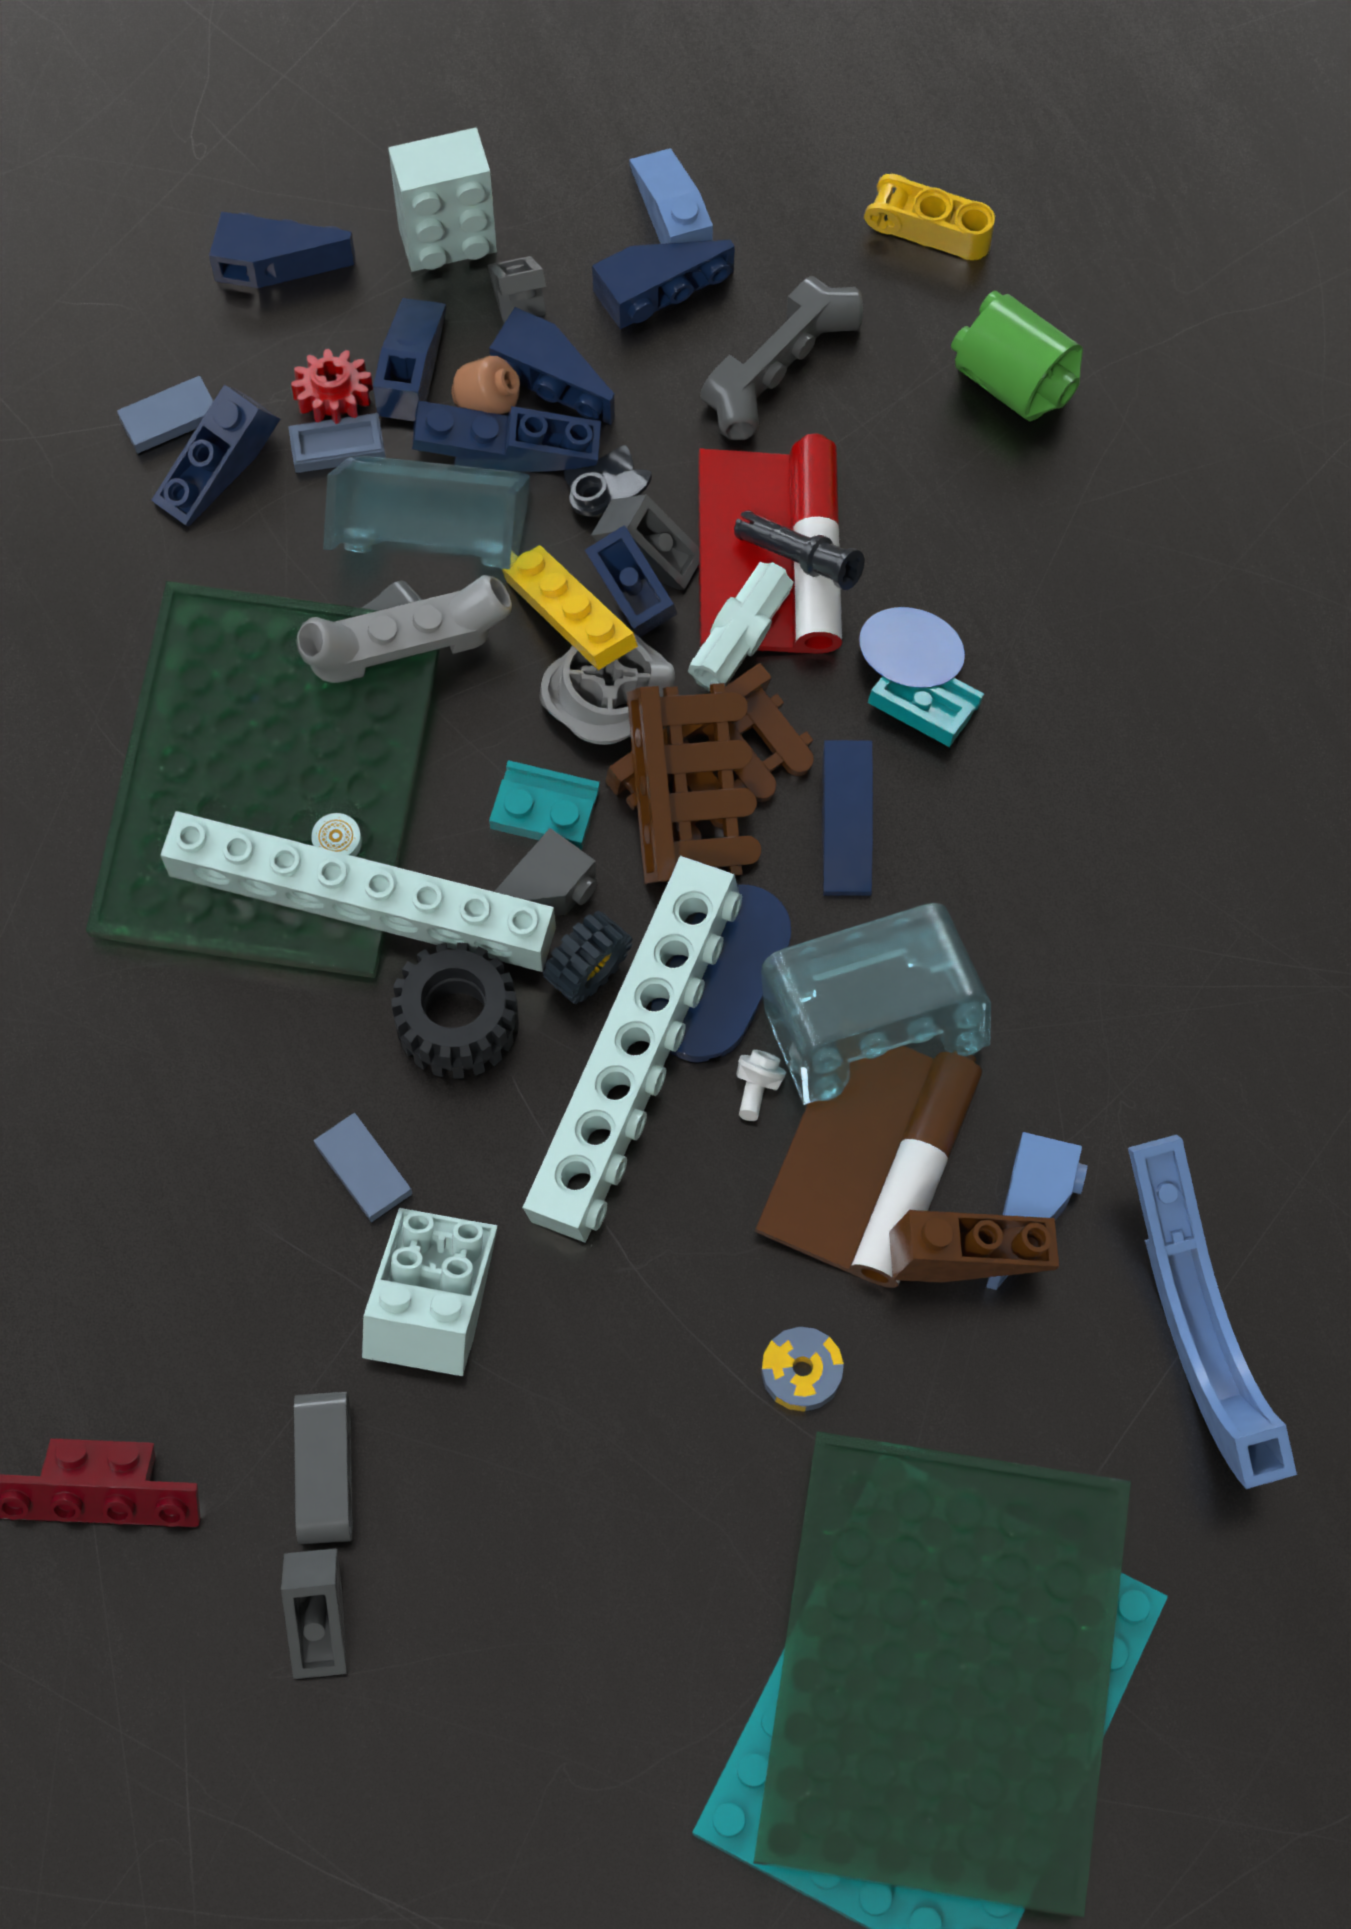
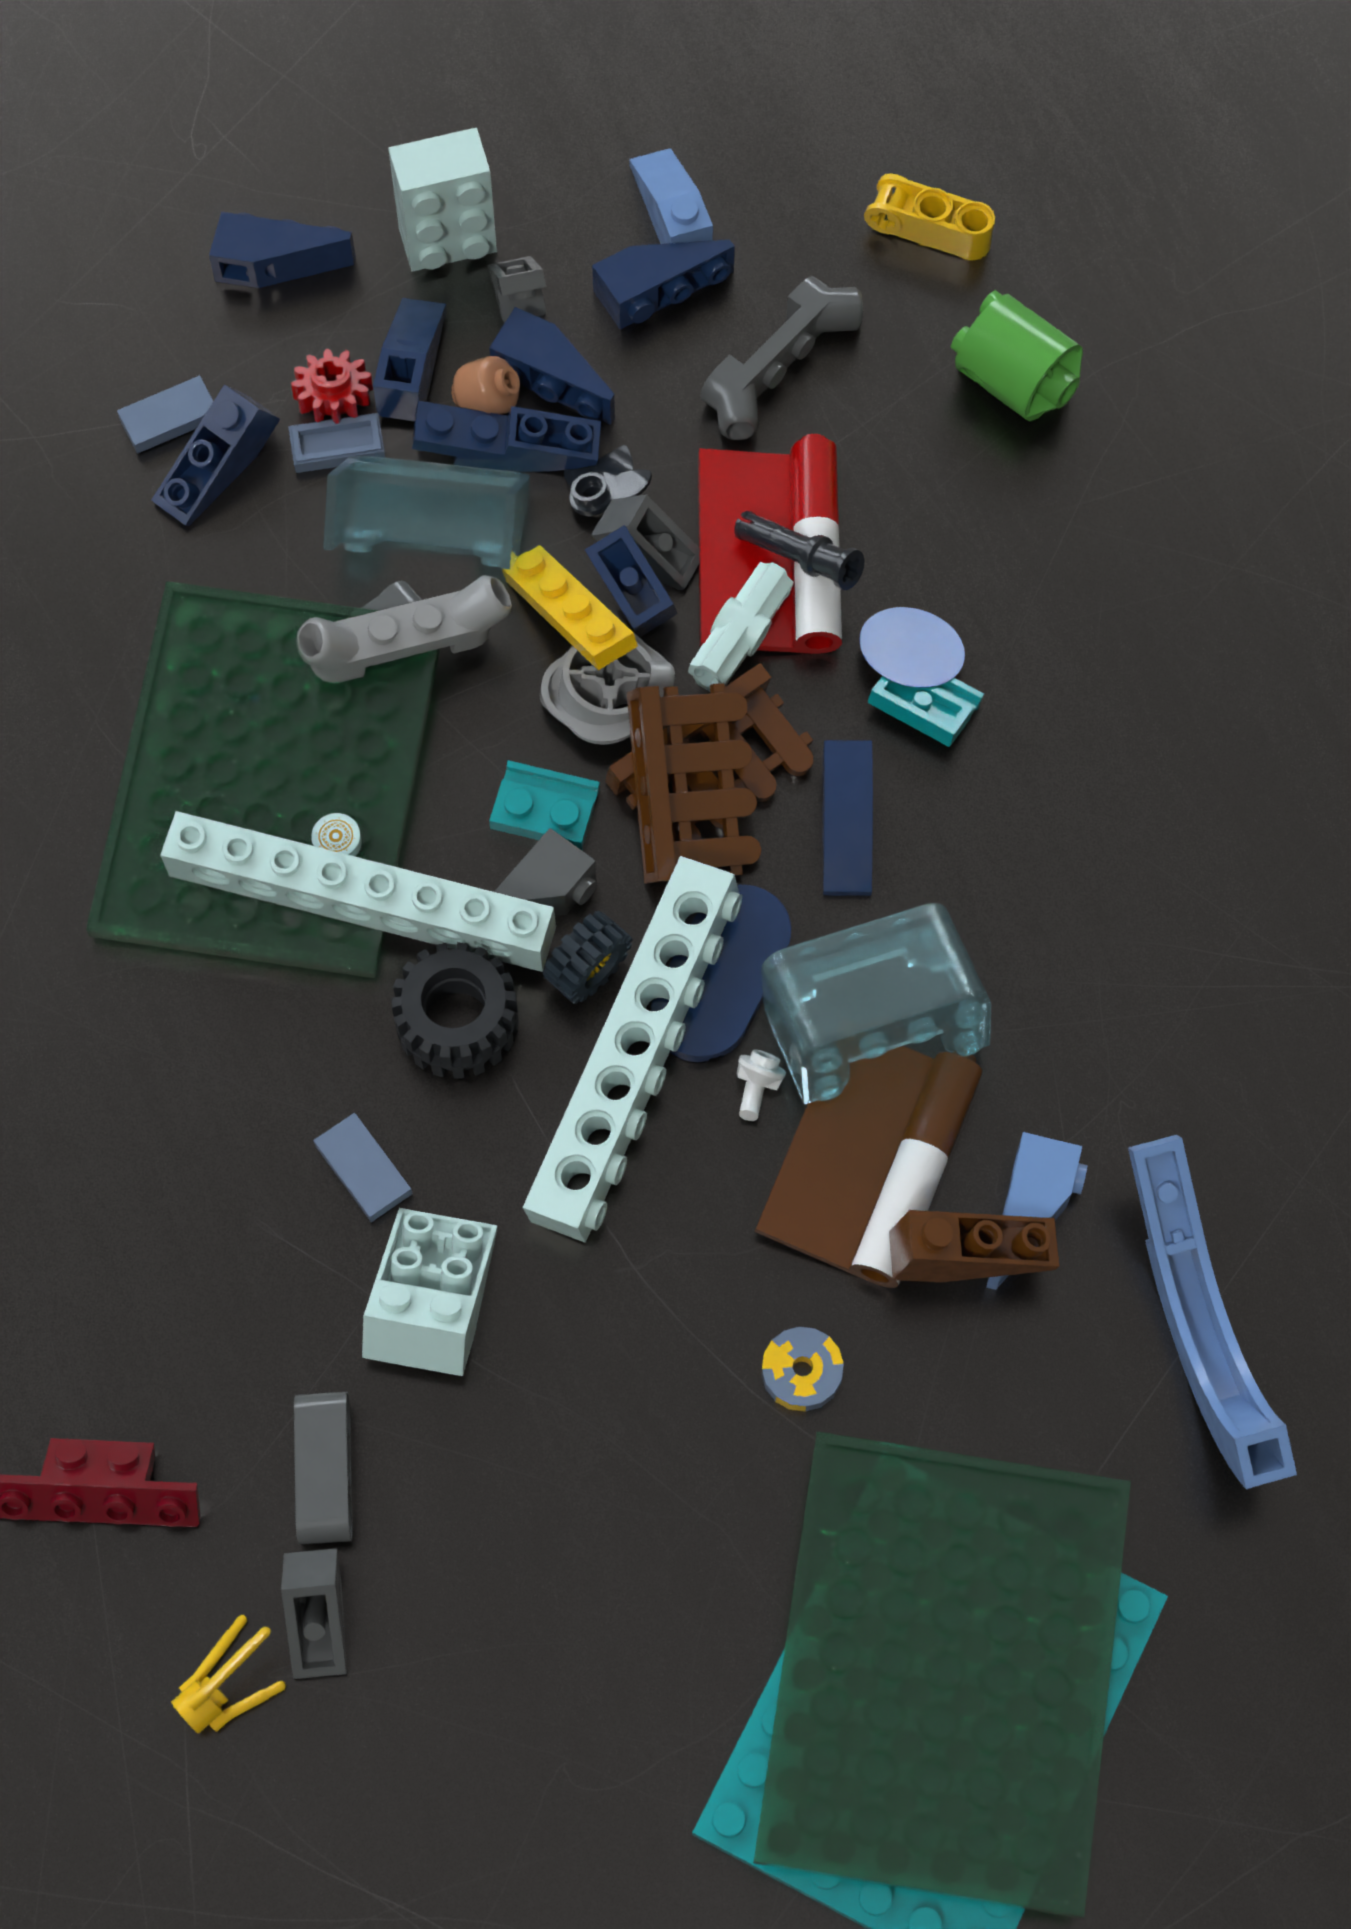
(201, 1696): none -> yellow plant

